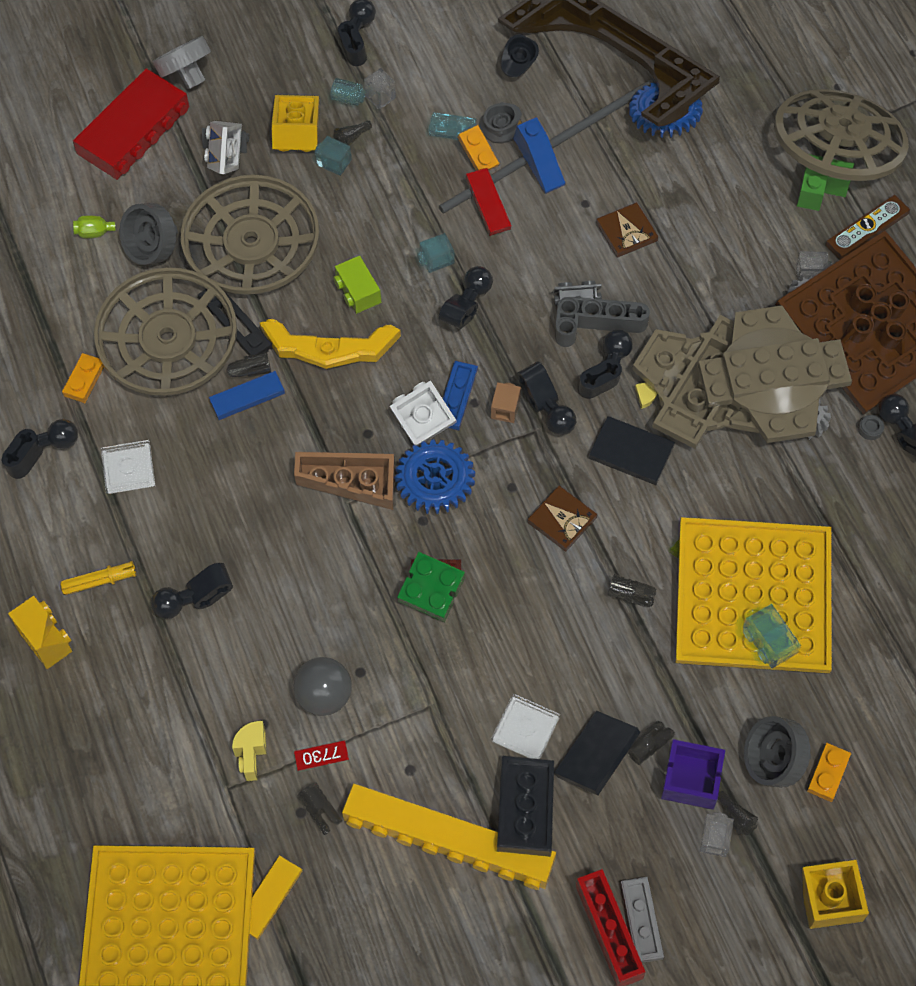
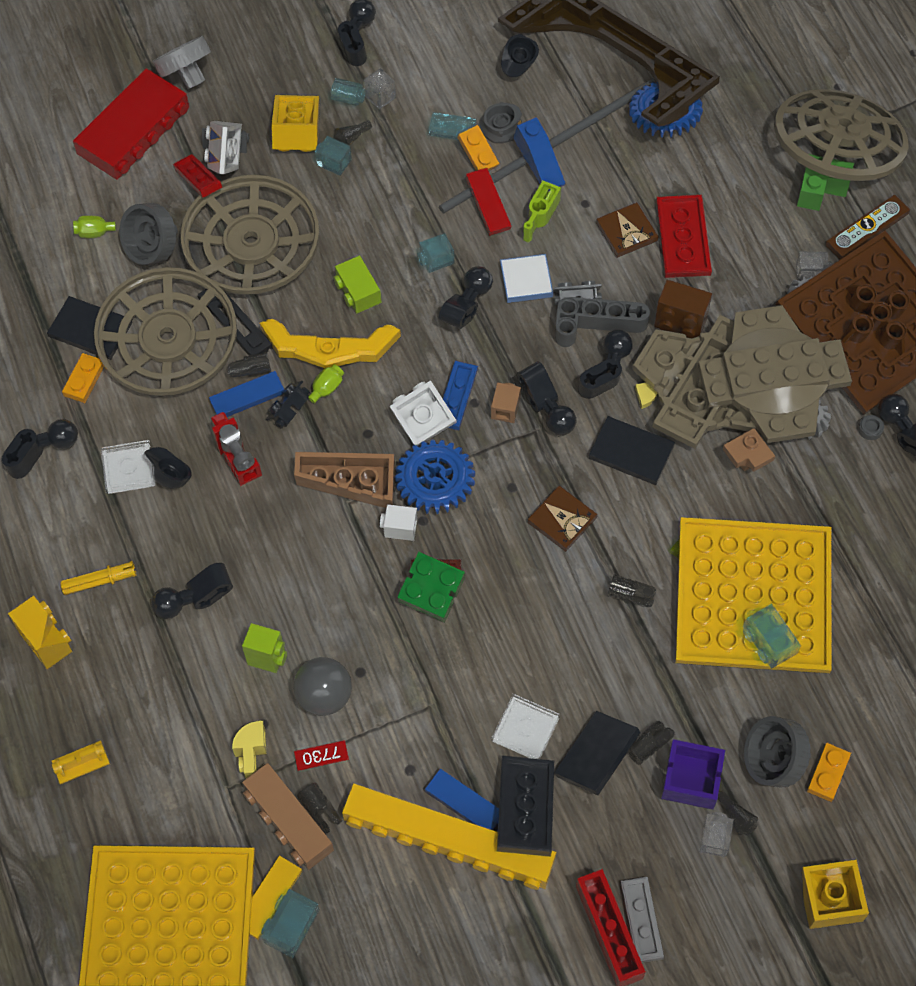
(77, 323): none -> black tile
(80, 762): none -> yellow hinge
(167, 468): none -> black piece
(197, 175): none -> red tile
(230, 444): none -> hips
(264, 648): none -> lime brick
(287, 816): none -> medium nougat brick
(290, 923): none -> clear light blue brick
(293, 396): none -> black hinge
(326, 382): none -> lime plant
(399, 522): none -> white brick
(463, 800): none -> blue tile
(526, 278): none -> white tile
(541, 208): none -> lime piece
(682, 309): none -> reddish brown brick
(683, 236): none -> red tile
(749, 451): none -> medium nougat brick

